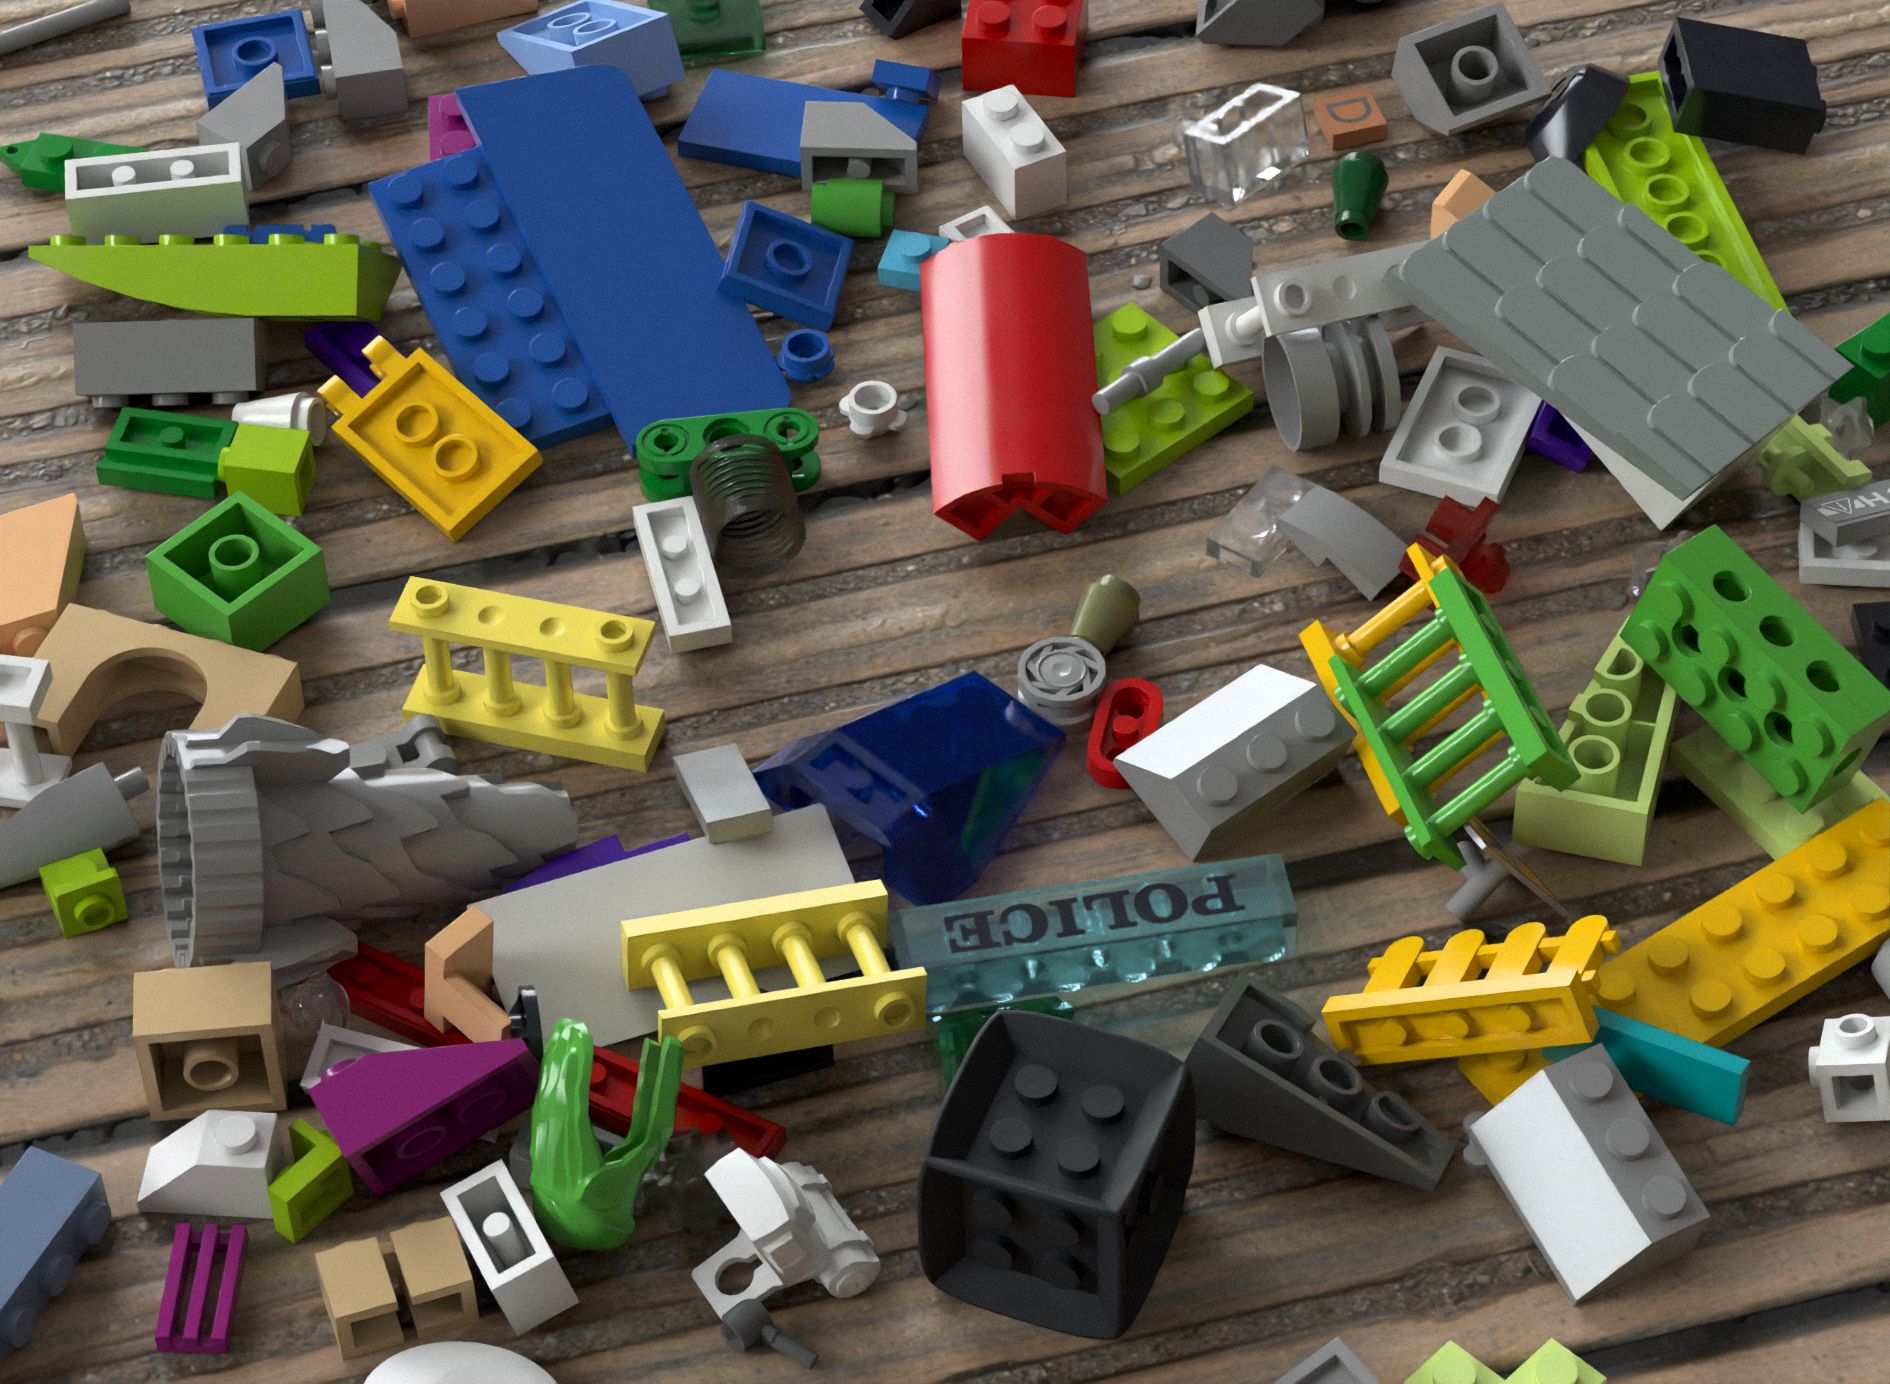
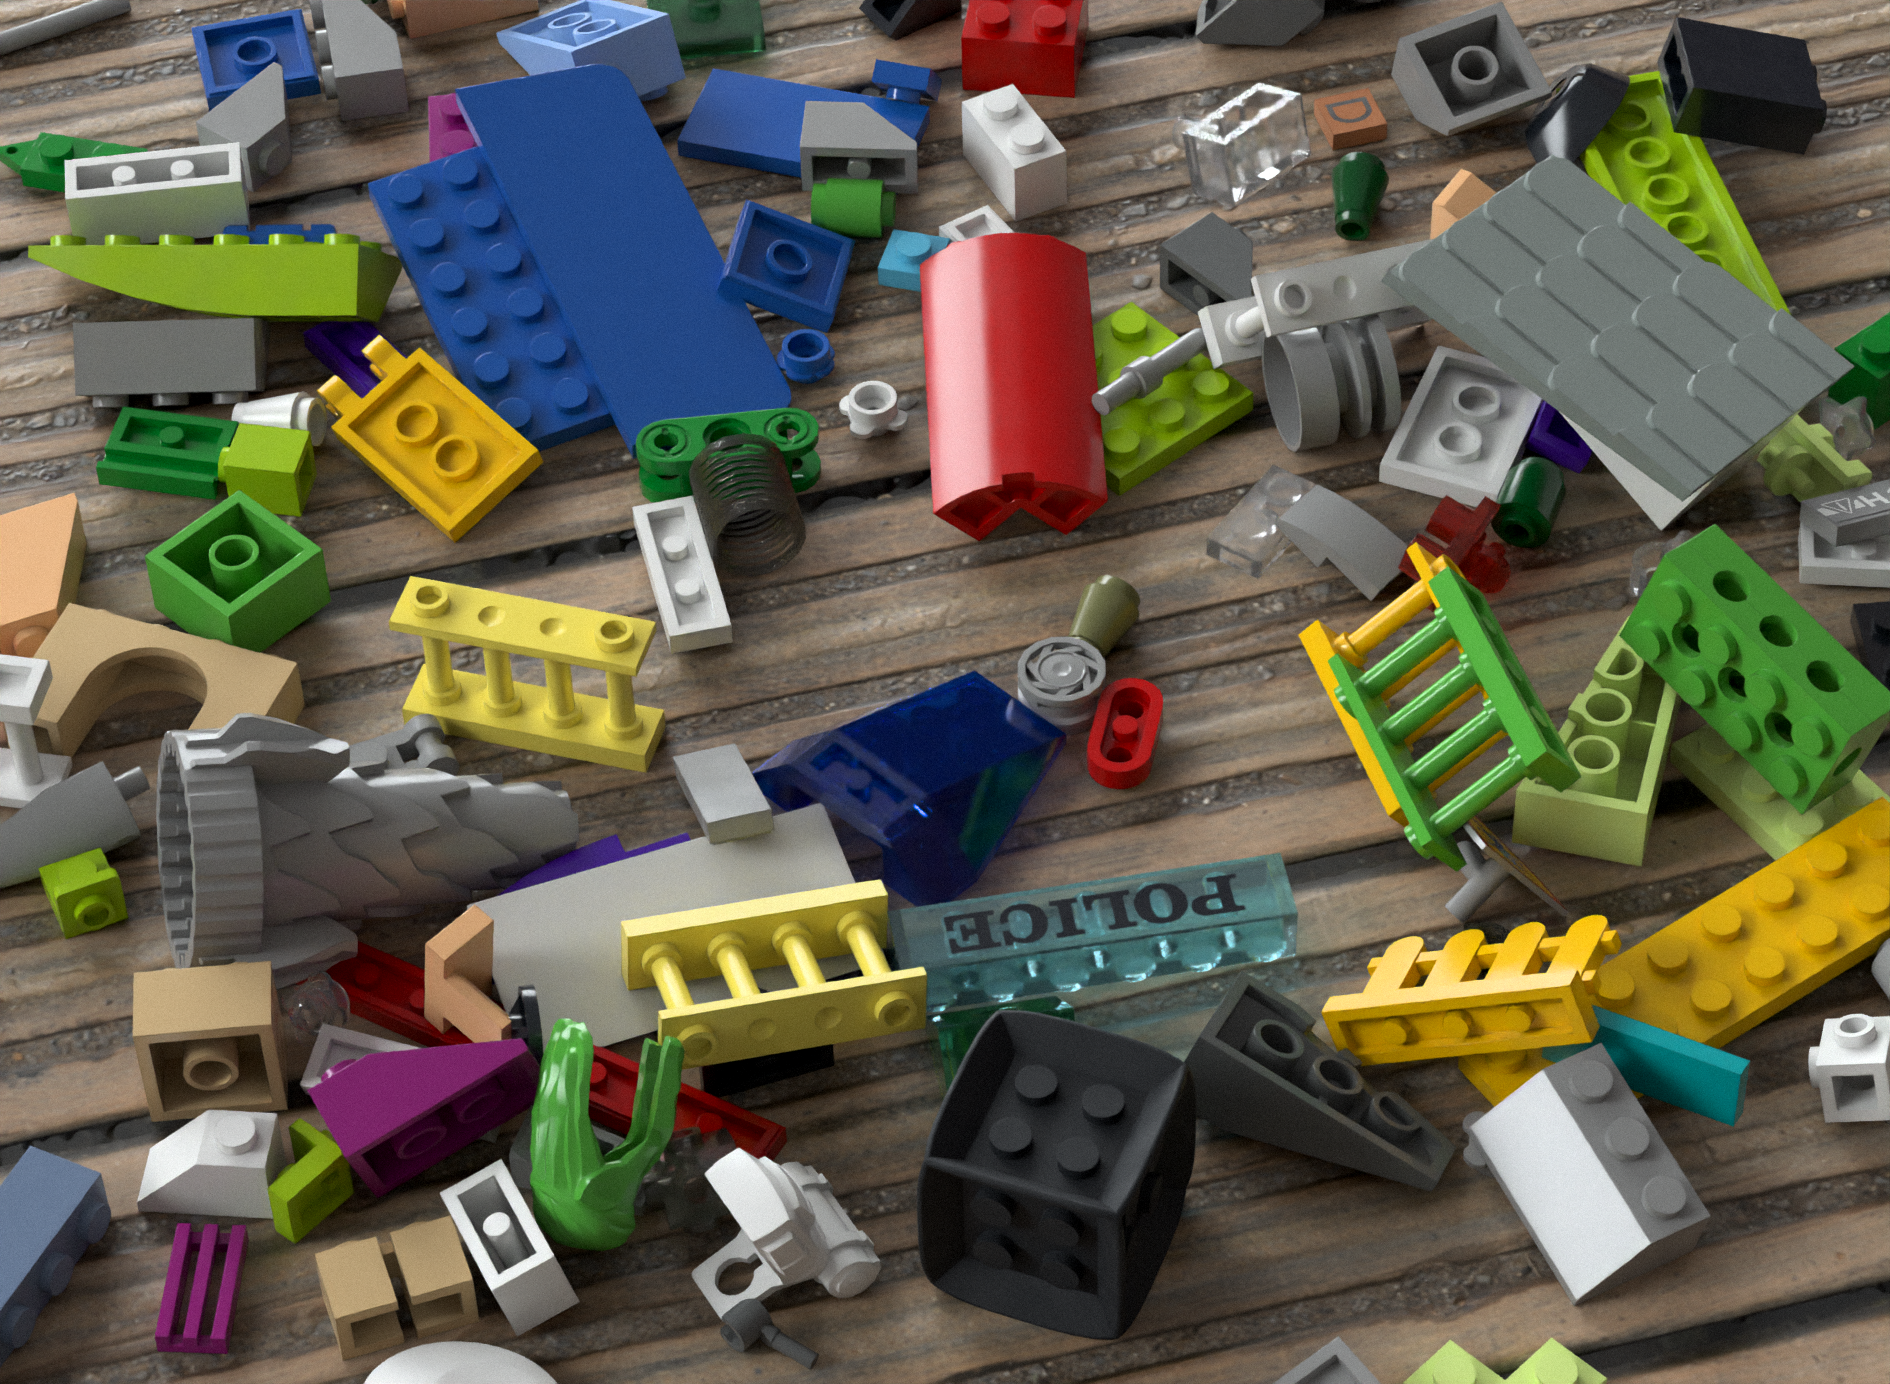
(1236, 756): light grey slope -> none
(1529, 503): none -> dark green brick

